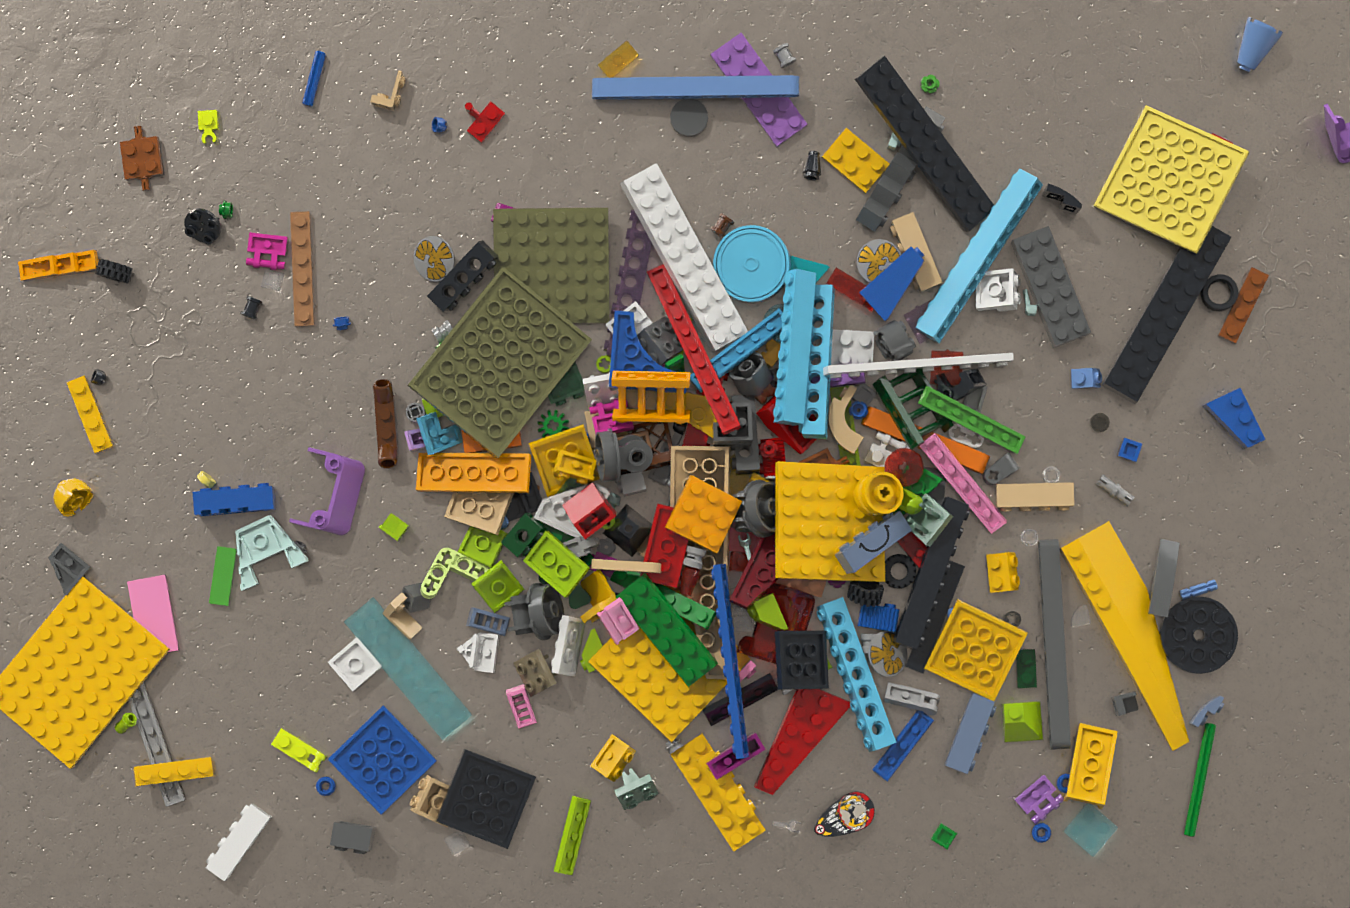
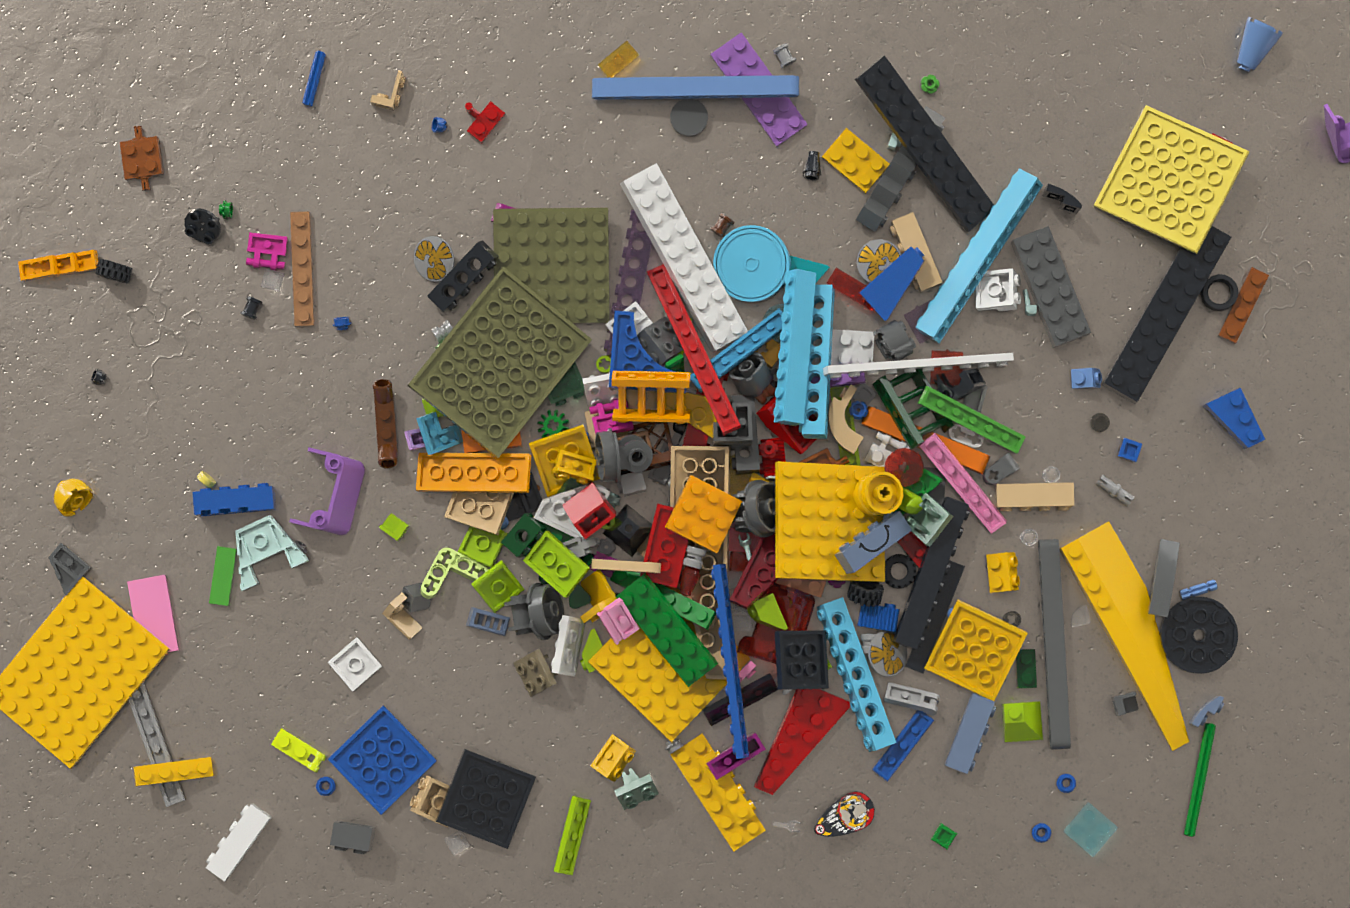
(89, 414): yellow plate -> none
(127, 721): lime pin -> none
(208, 122): neon yellow plate -> none
(408, 669): clear light blue plate -> none
(413, 414): light grey wheel -> none
(481, 651): white slope -> none
(517, 690): bright pink slope -> none
(1037, 793): medium lavender plate -> none
(1091, 765): yellow plate -> none

